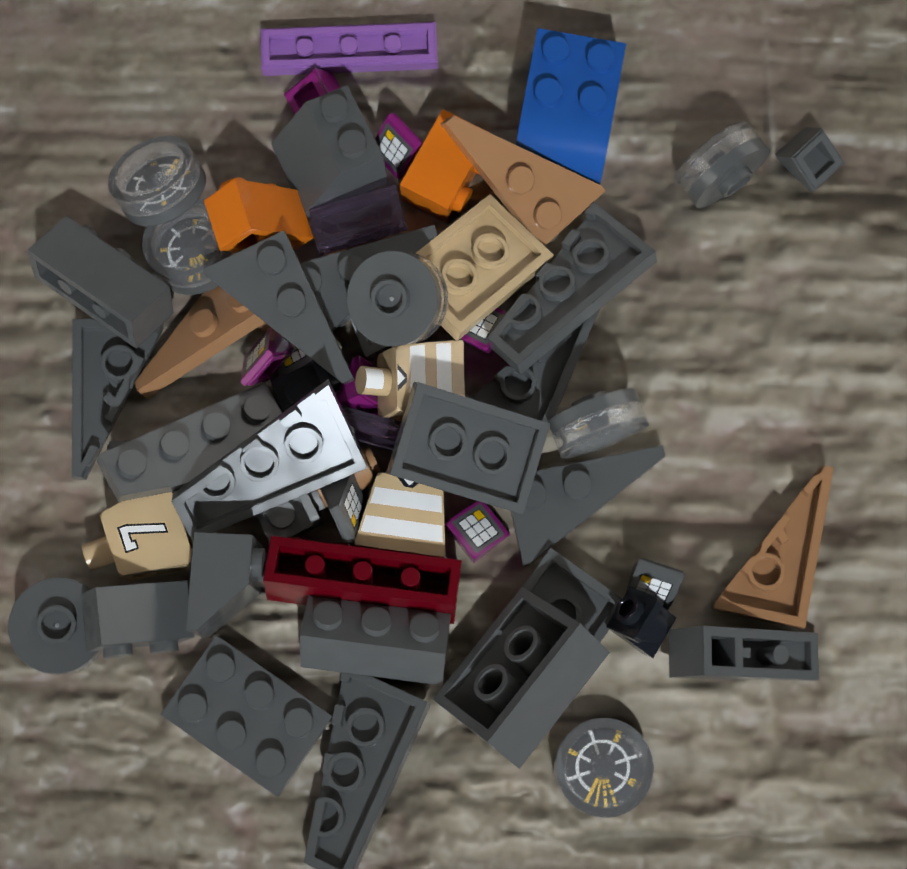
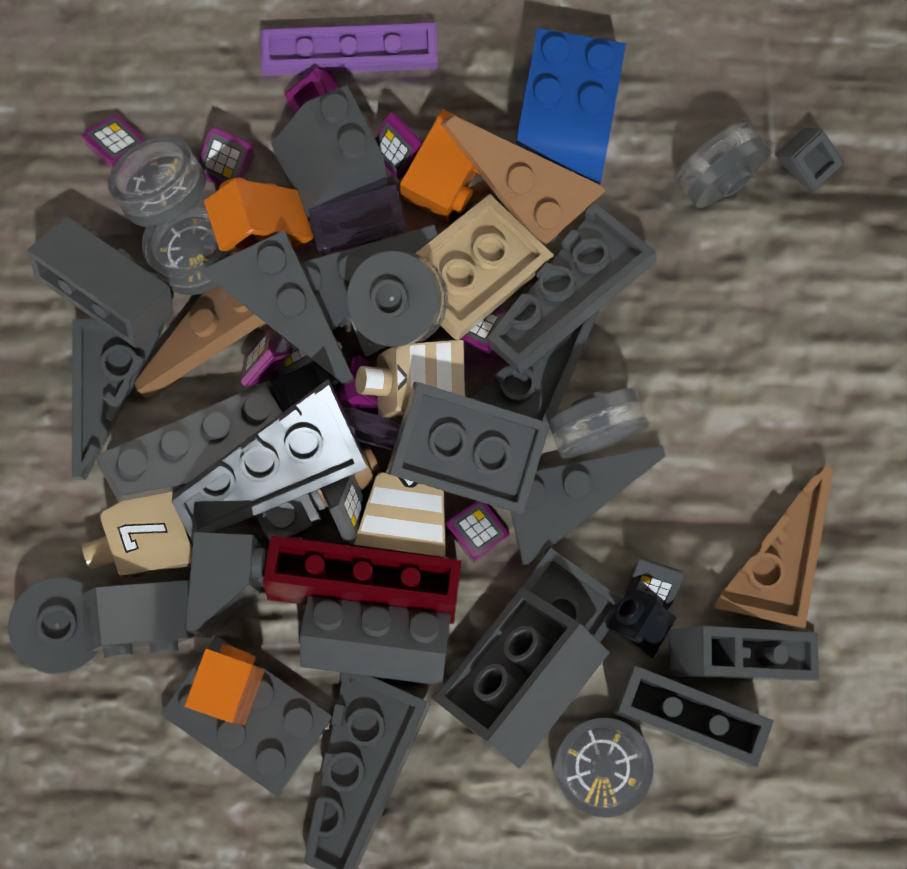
(111, 139): none -> slope
(225, 156): none -> slope
(225, 685): none -> orange brick
(693, 717): none -> dark grey brick

